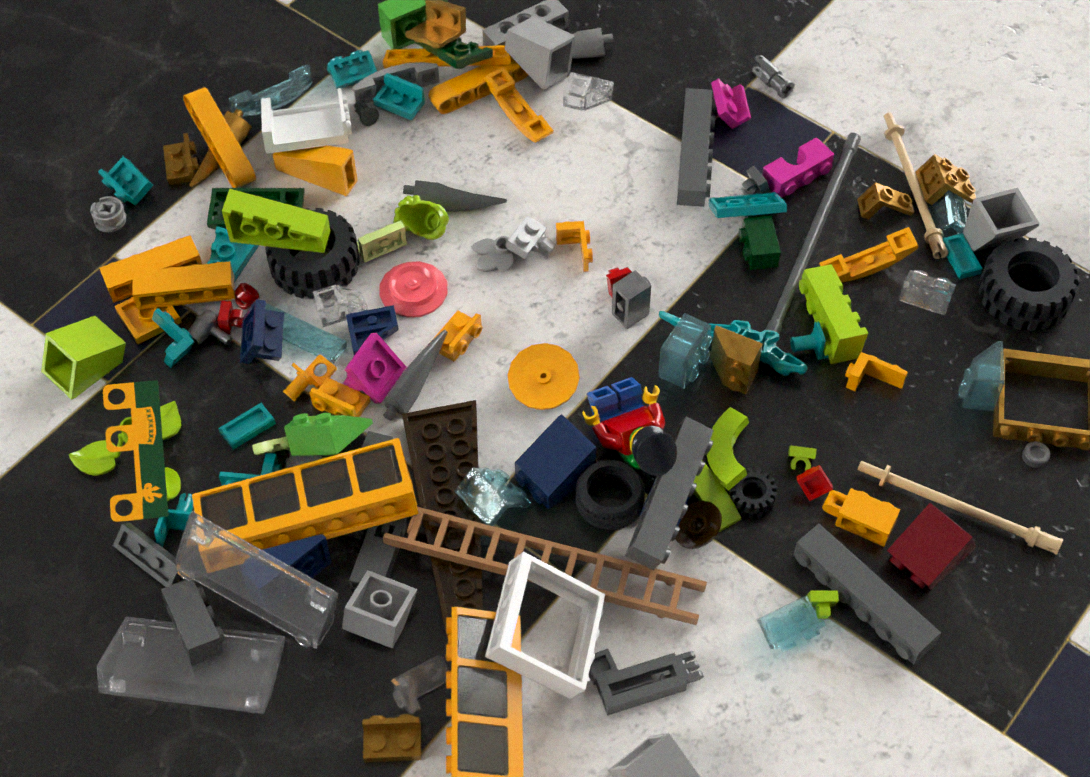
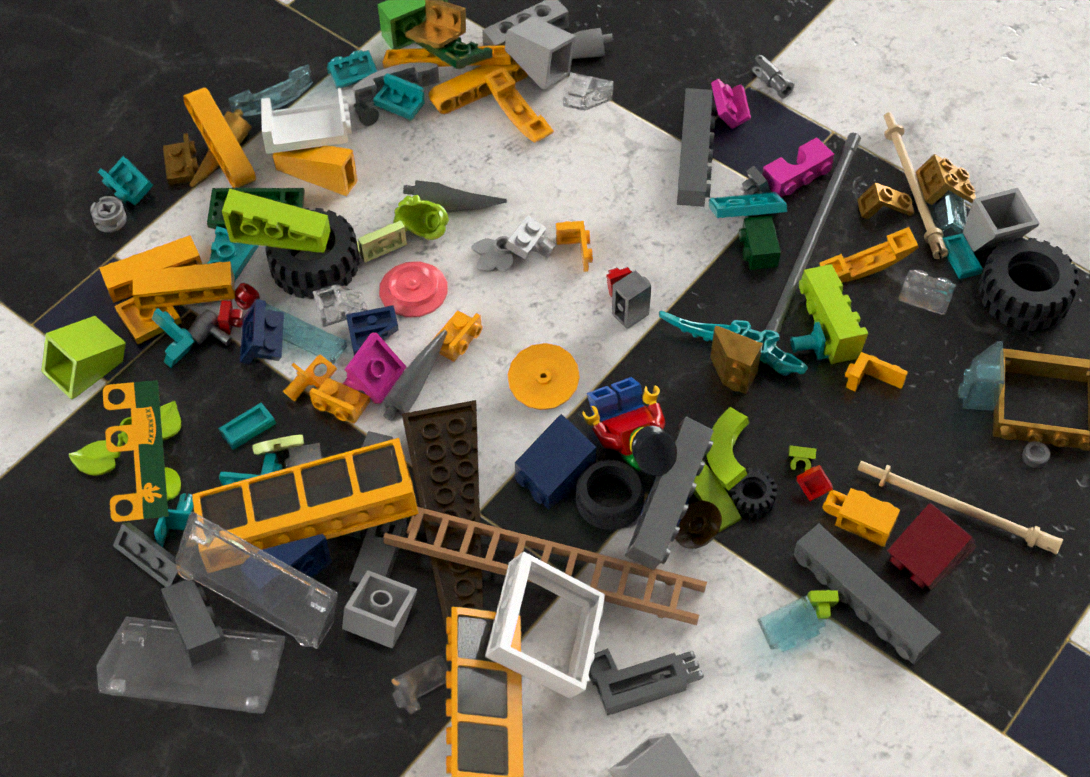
(323, 433): bright green slope -> none
(391, 738): pearl gold bracket -> none
(490, 493): clear light blue bracket -> none
(685, 351): clear light blue brick -> none

